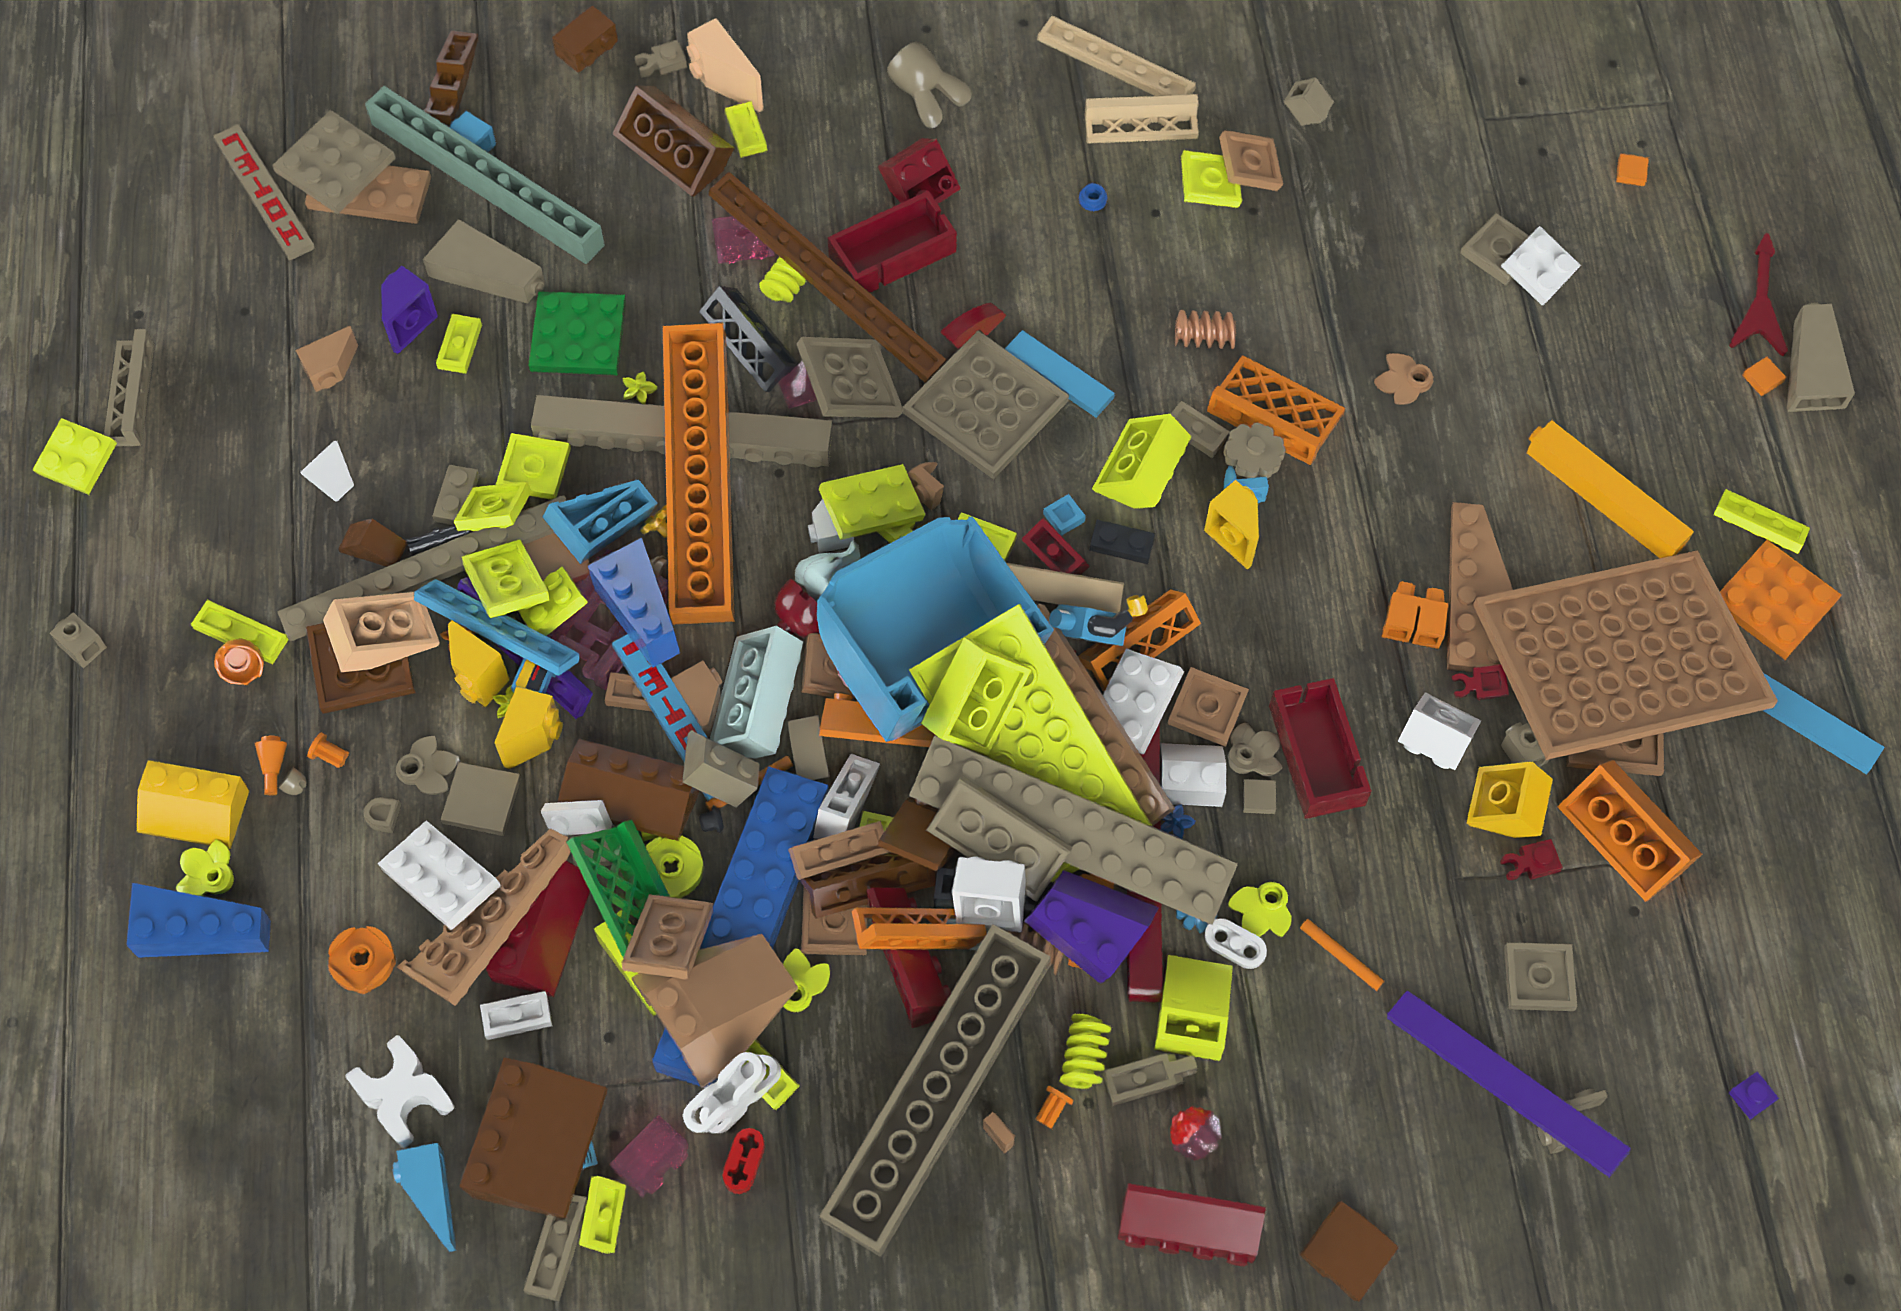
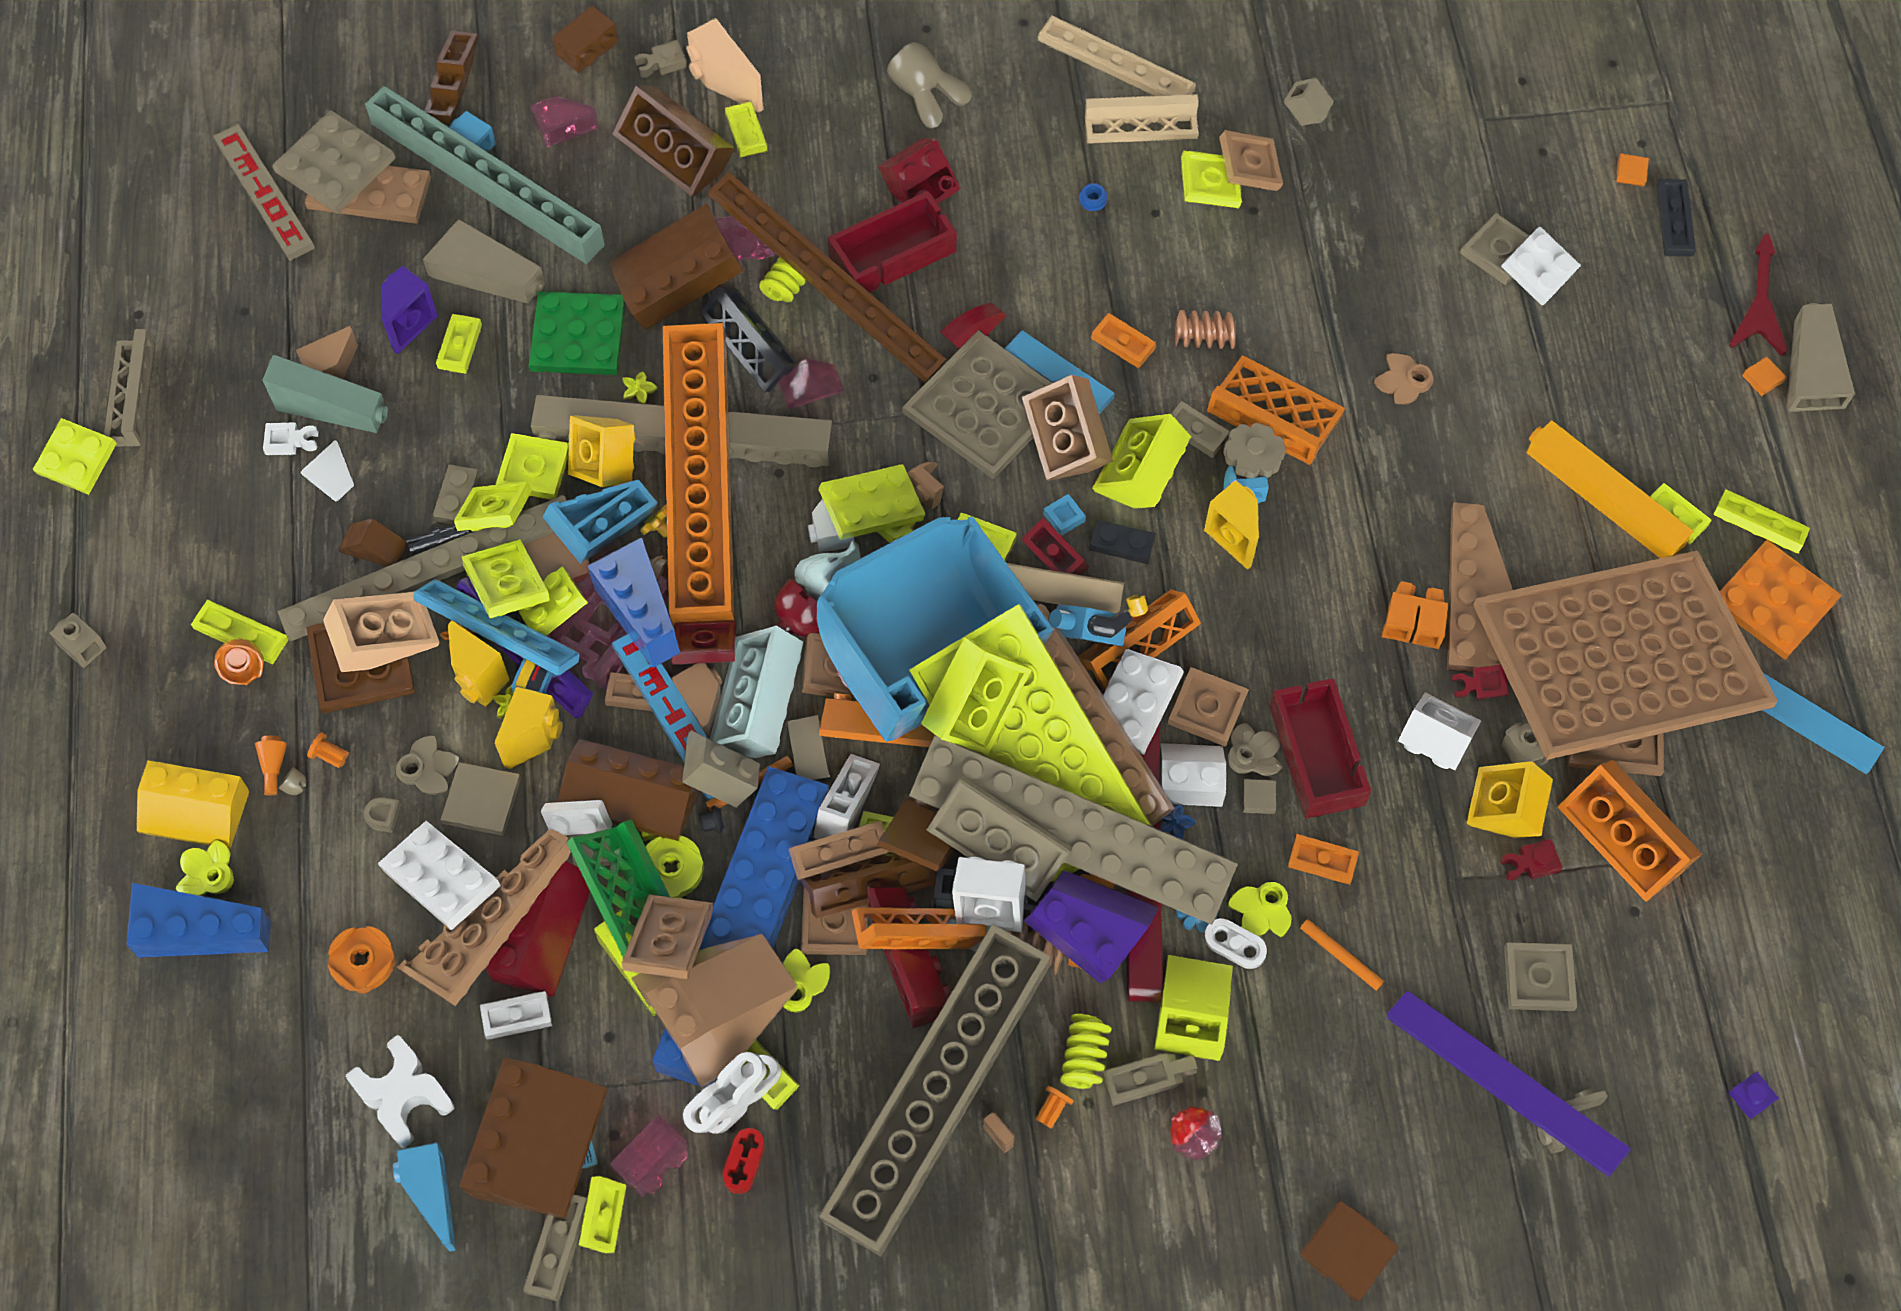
(285, 437): none -> white plate
(322, 396): none -> sand green slope
(562, 119): none -> clear pink slope
(601, 450): none -> yellow slope
(675, 267): none -> reddish brown slope
(705, 642): none -> dark red tile
(849, 377): dark tan plate -> none
(1067, 428): none -> medium nougat slope
(1123, 340): none -> orange plate
(1191, 1224): dark red slope -> none
(1323, 859): none -> orange plate
(1675, 217): none -> black plate
(1682, 510): none -> neon yellow plate

